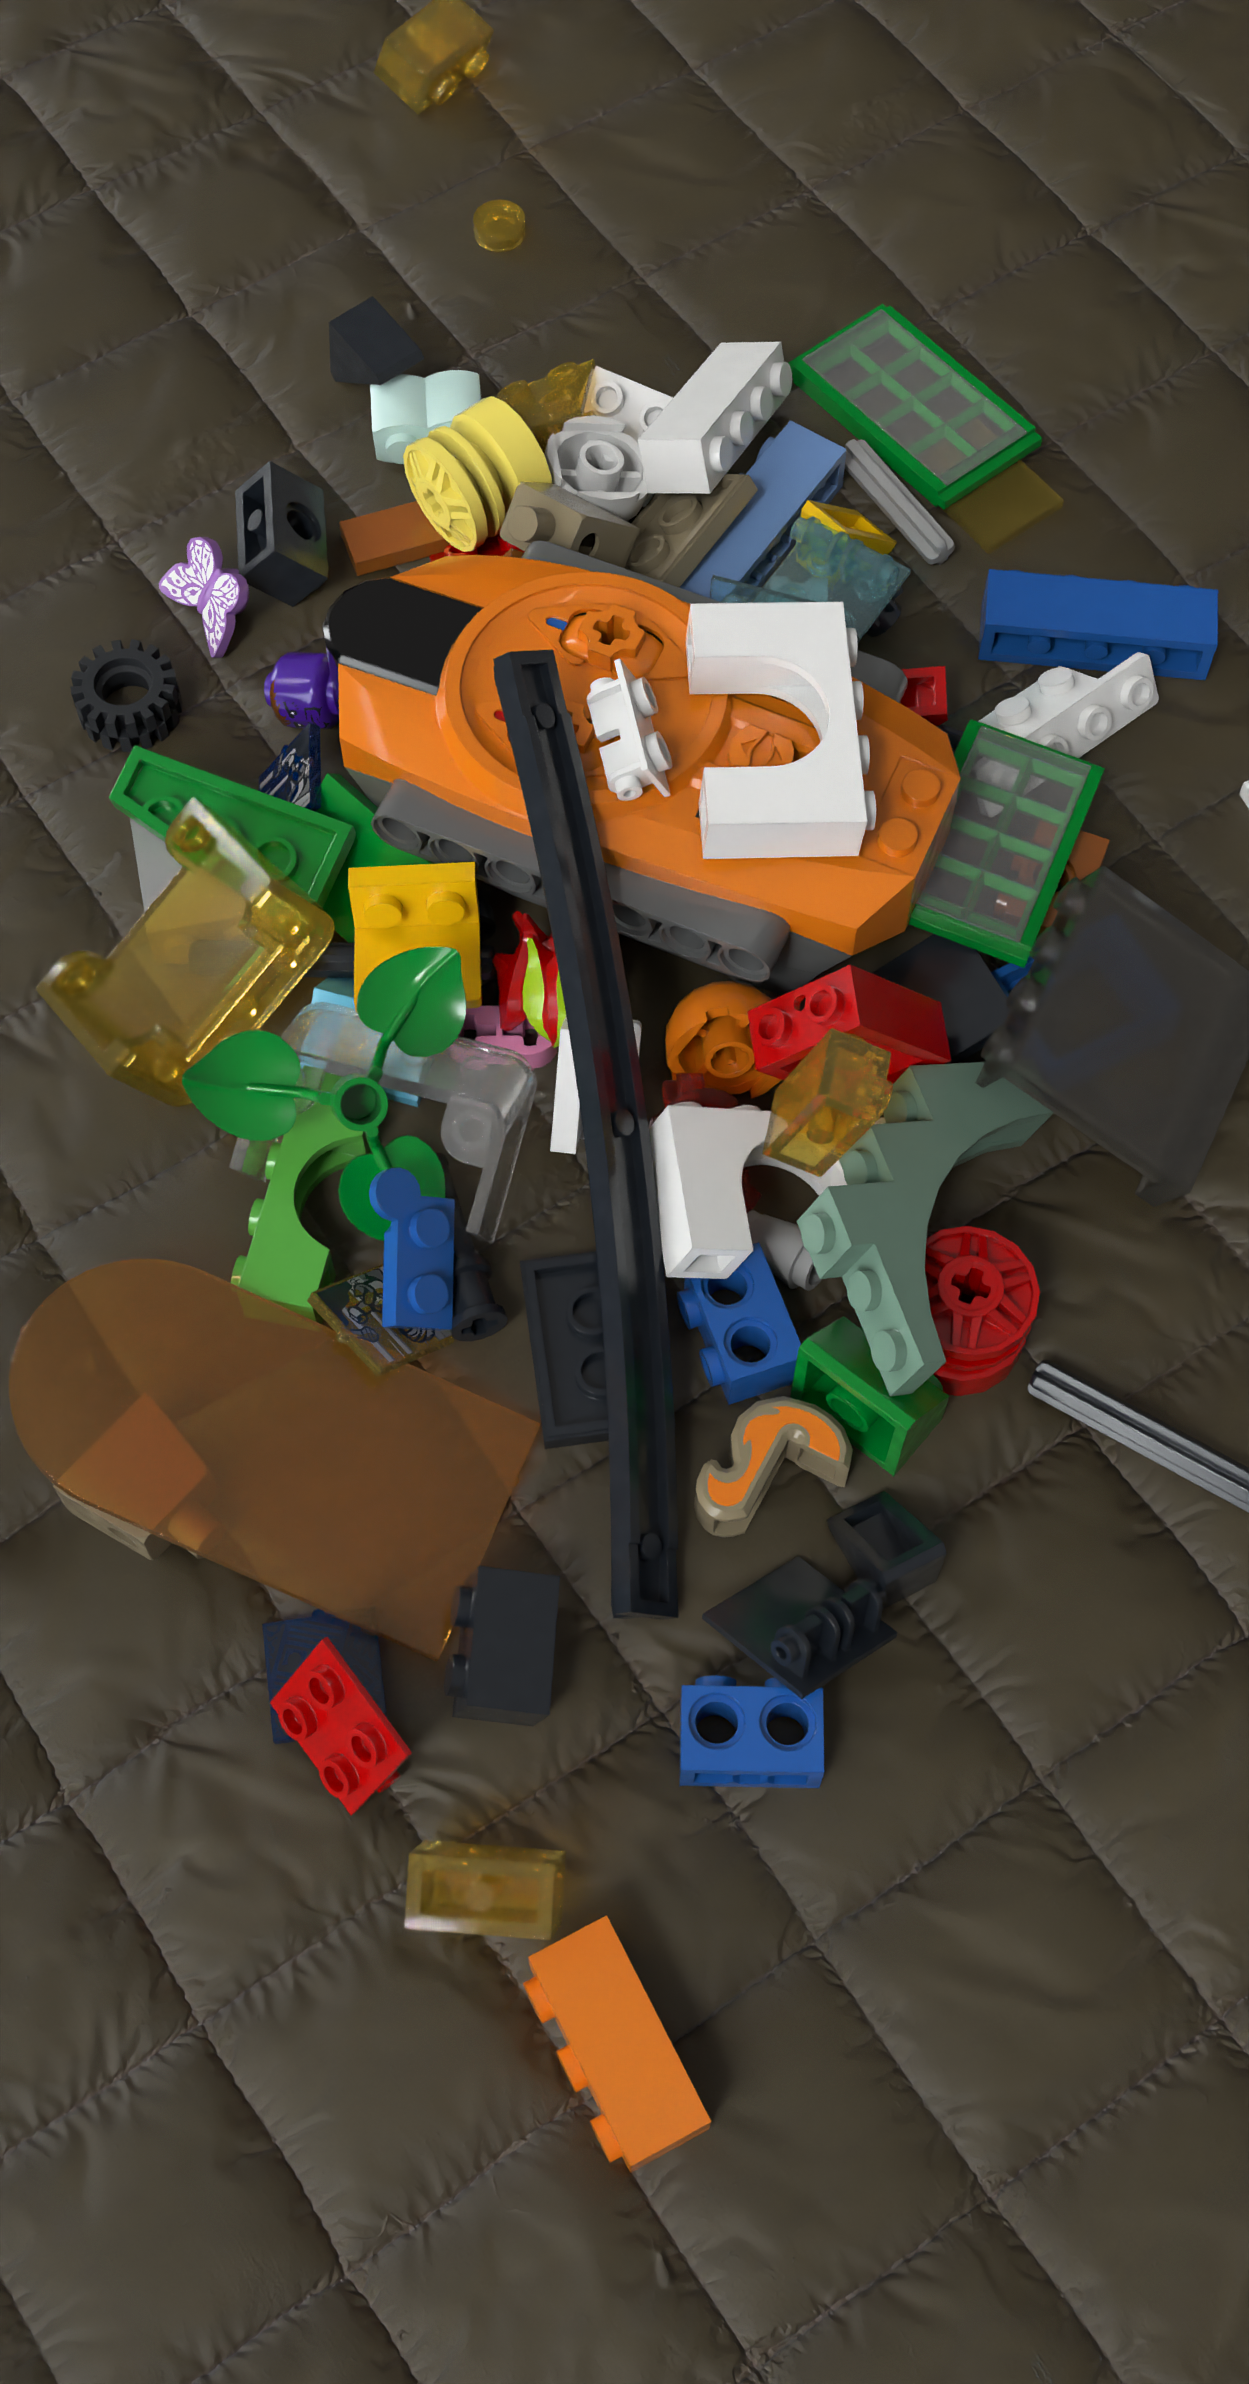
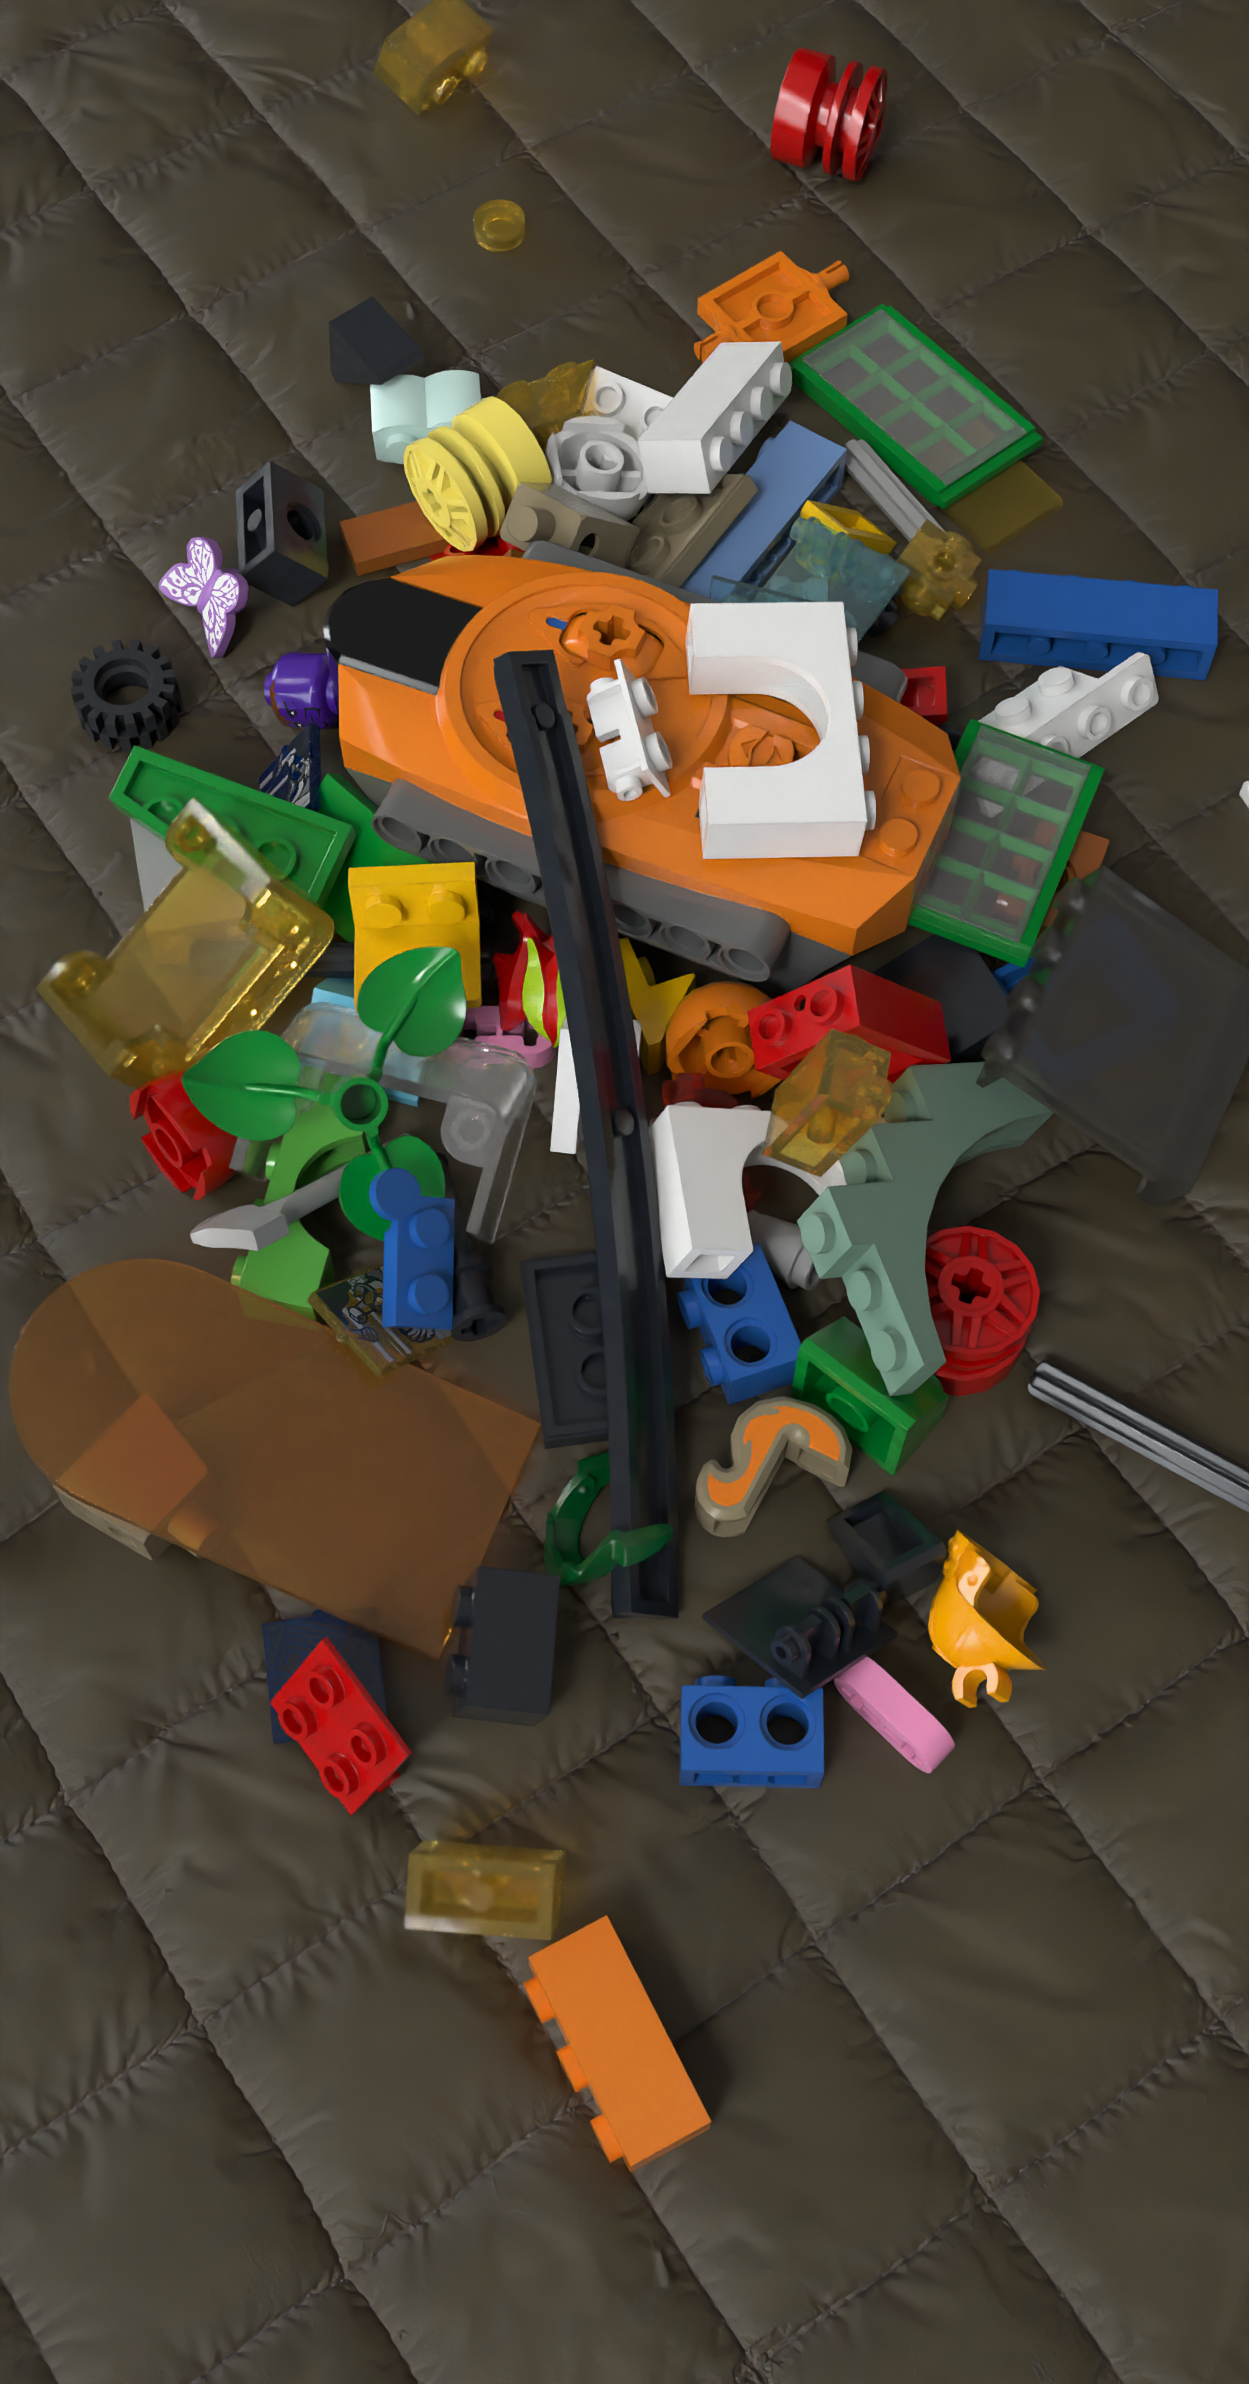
(181, 1138): none -> red cylinder
(258, 1227): none -> light grey piece
(565, 1522): none -> dark green helmet
(652, 1004): none -> yellow slope
(774, 305): none -> orange plate
(827, 114): none -> red wheel
(895, 1714): none -> bright pink beam
(939, 571): none -> clear yellow brick
(981, 1621): none -> light orange helmet

